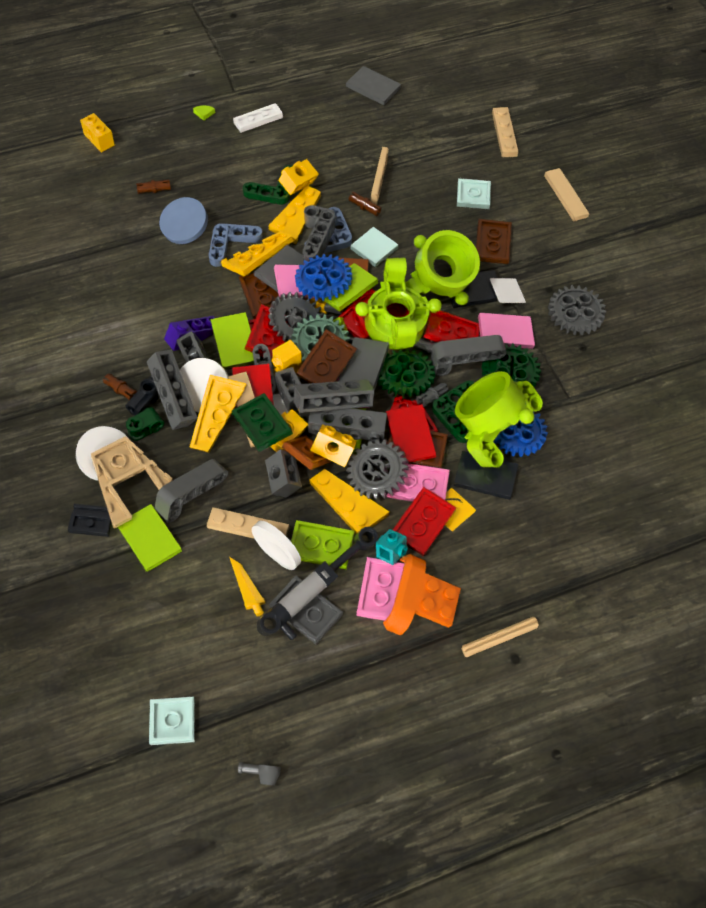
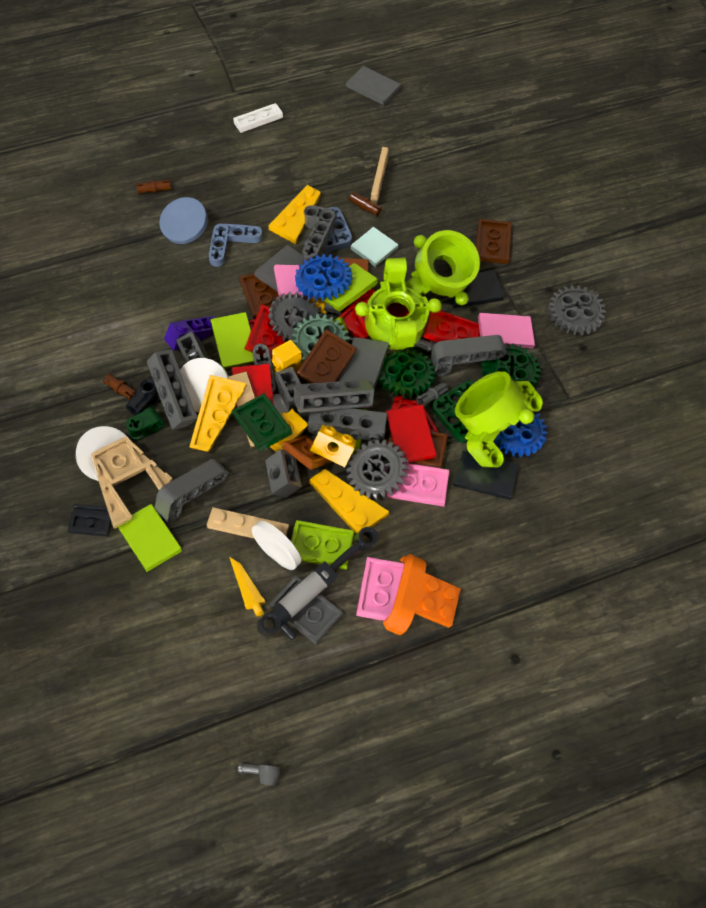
(97, 132): yellow brick -> none
(172, 720): light aqua tile -> none
(204, 111): lime tile -> none
(254, 191): dark green beam -> none
(257, 254): yellow wing -> none
(298, 176): yellow brick -> none
(391, 547): teal brick -> none
(424, 520): red tile -> none
(462, 512): yellow sticker -> none
(473, 193): light aqua tile -> none
(499, 636): tan axle -> none
(505, 132): tan plate -> none
(507, 290): white sticker -> none
(566, 194): tan tile -> none

